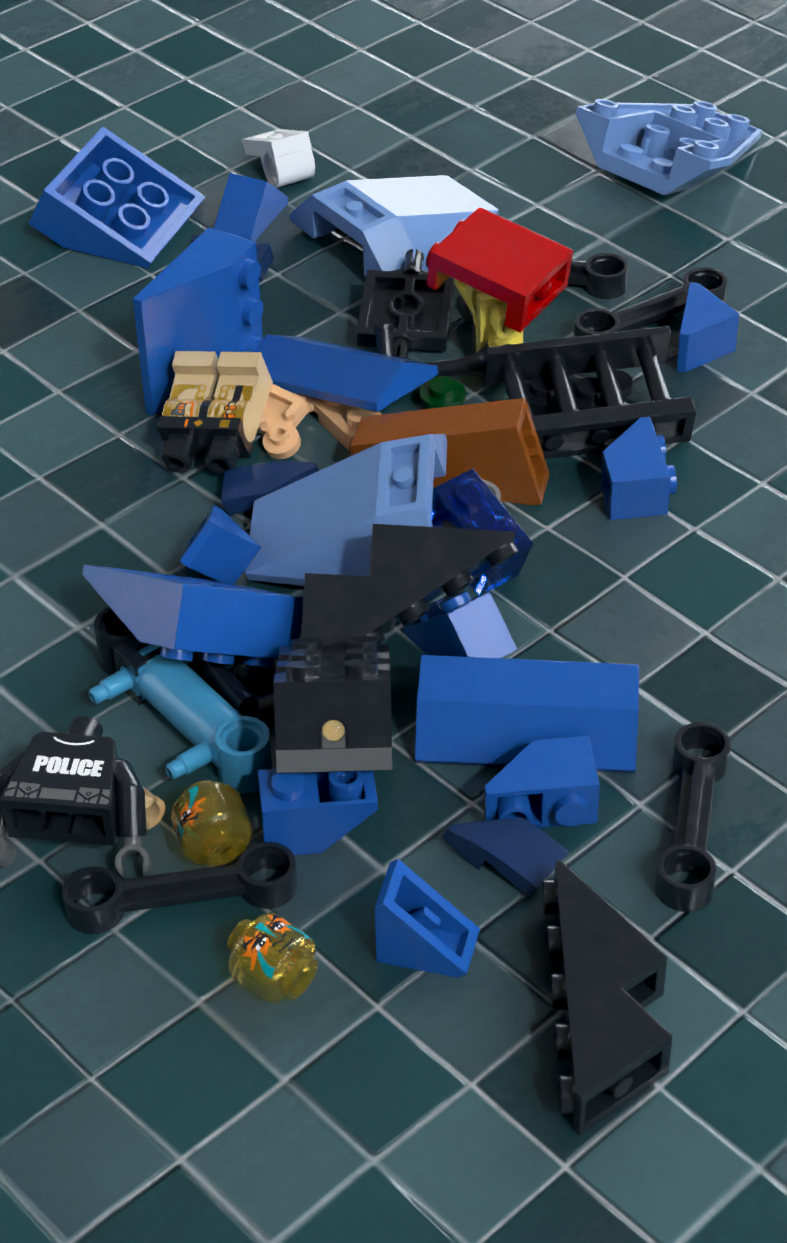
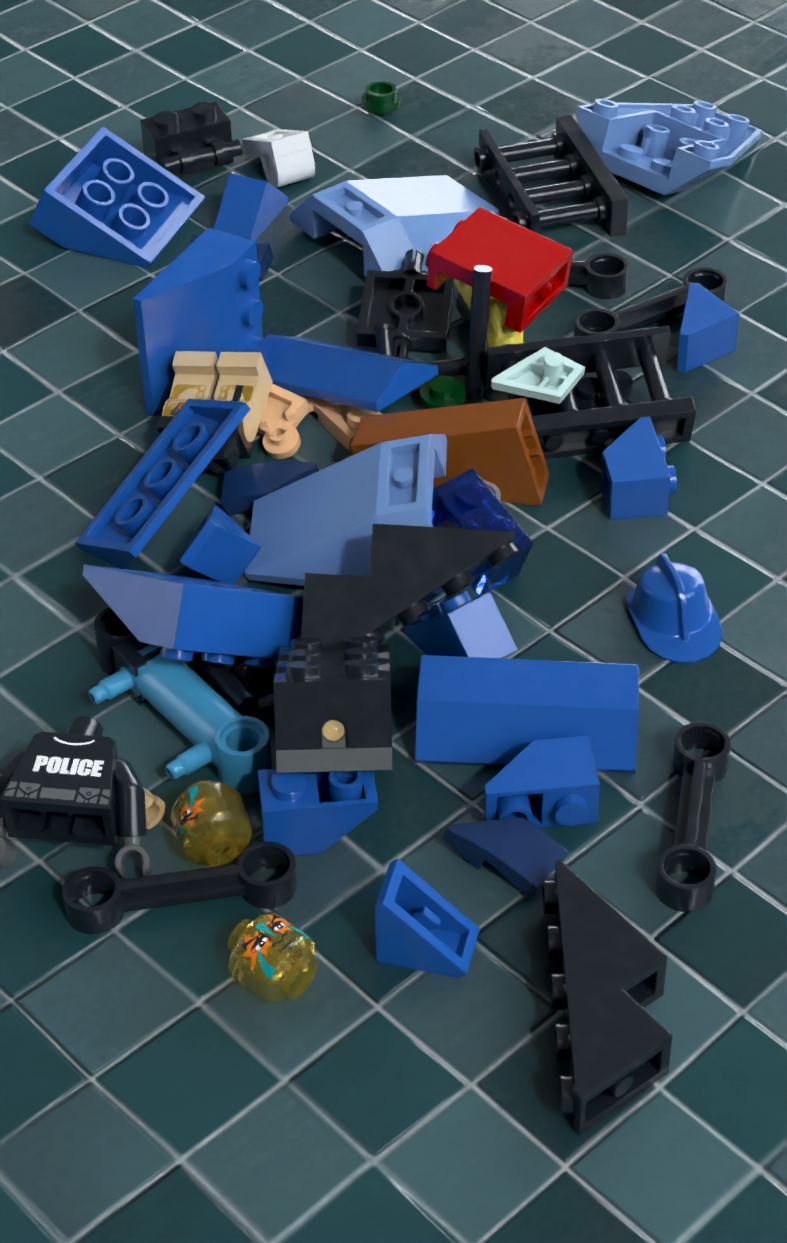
(160, 480): none -> blue slope
(190, 139): none -> black brick
(381, 98): none -> dark green plate
(478, 332): none -> black bar
(540, 376): none -> light aqua piece
(577, 160): none -> black fence
(675, 612): none -> blue piece

